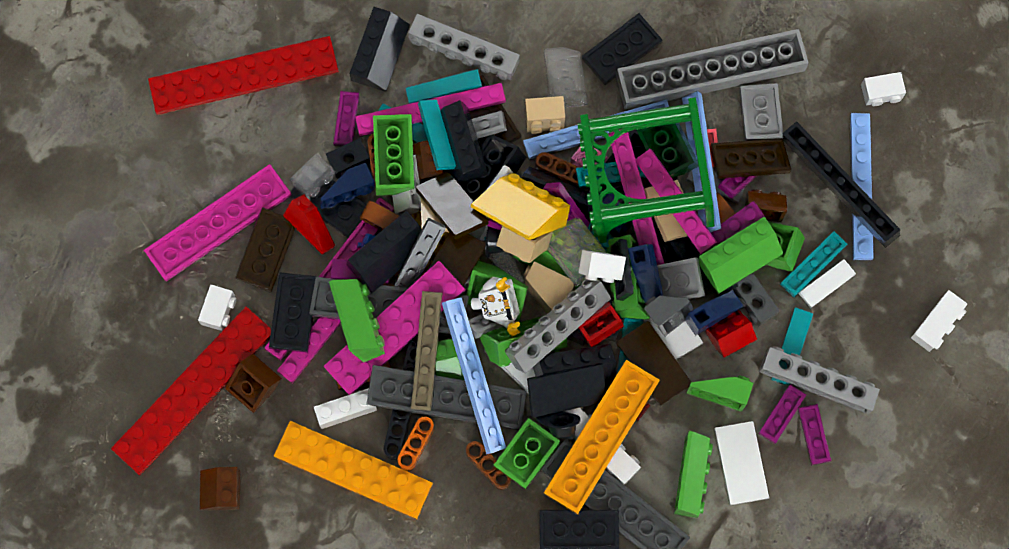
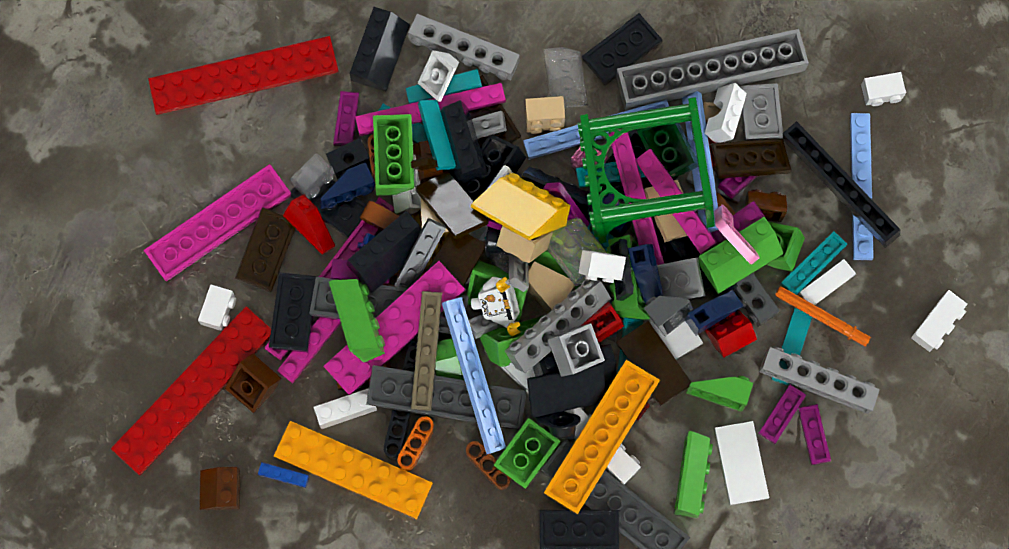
(283, 475): none -> blue piece
(424, 164): none -> dark brown tile
(438, 74): none -> white slope
(518, 273): none -> light grey plate
(556, 163): dark orange beam -> none
(576, 350): none -> light grey brick
(710, 110): none -> tan tile
(724, 125): none -> white arch
(725, 224): none -> bright pink beam
(823, 316): none -> orange axle

